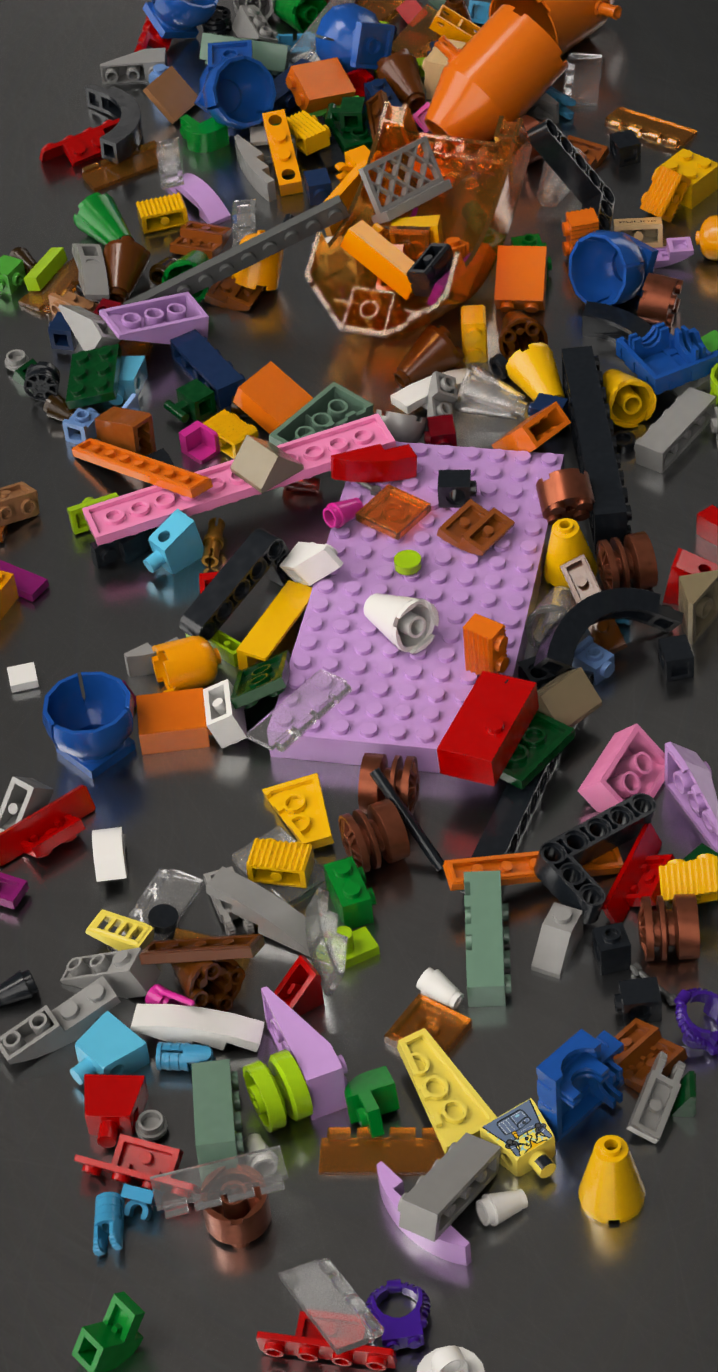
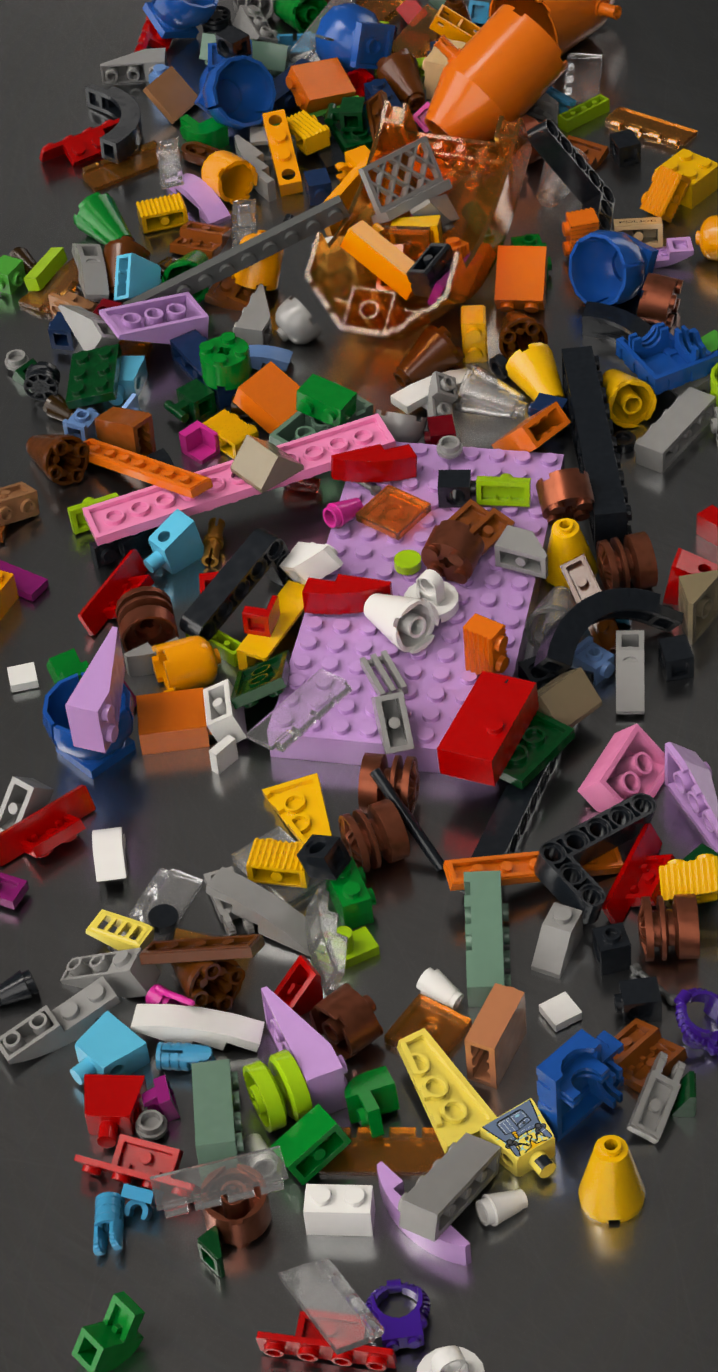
(59, 456): none -> reddish brown cone
(65, 665): none -> green brick
(96, 700): none -> lavender slope
(102, 605): none -> red bracket
(134, 276): none -> medium azure torso
(144, 617): none -> copper wheel
(162, 1099): none -> magenta tile
(196, 152): none -> reddish brown plate
(210, 1251): none -> dark green slope
(223, 754): none -> white tile
(225, 361): none -> green brick
(229, 175): none -> light orange cylinder
(233, 42): none -> black brick
(255, 320): none -> light grey slope
(261, 620): none -> red panel
(264, 354): none -> medium blue slope
(295, 322): none -> light grey cylinder
(311, 1144): none -> green brick
(324, 857): none -> black brick
(326, 401): none -> green brick
(339, 1210): none -> white brick
(341, 596): none -> red slope
(346, 1020): none -> copper brick
(377, 662): none -> light grey tile
(393, 722): none -> light grey slope
(436, 591): none -> white tile
(438, 205): none -> light grey slope
(449, 447): none -> light grey plate
(452, 551): none -> copper brick
(495, 1035): none -> nougat brick
(503, 491): none -> lime tile
(521, 552): none -> light grey slope
(560, 1011): none -> white tile
(583, 113): none -> lime piece
(630, 672): none -> light grey slope

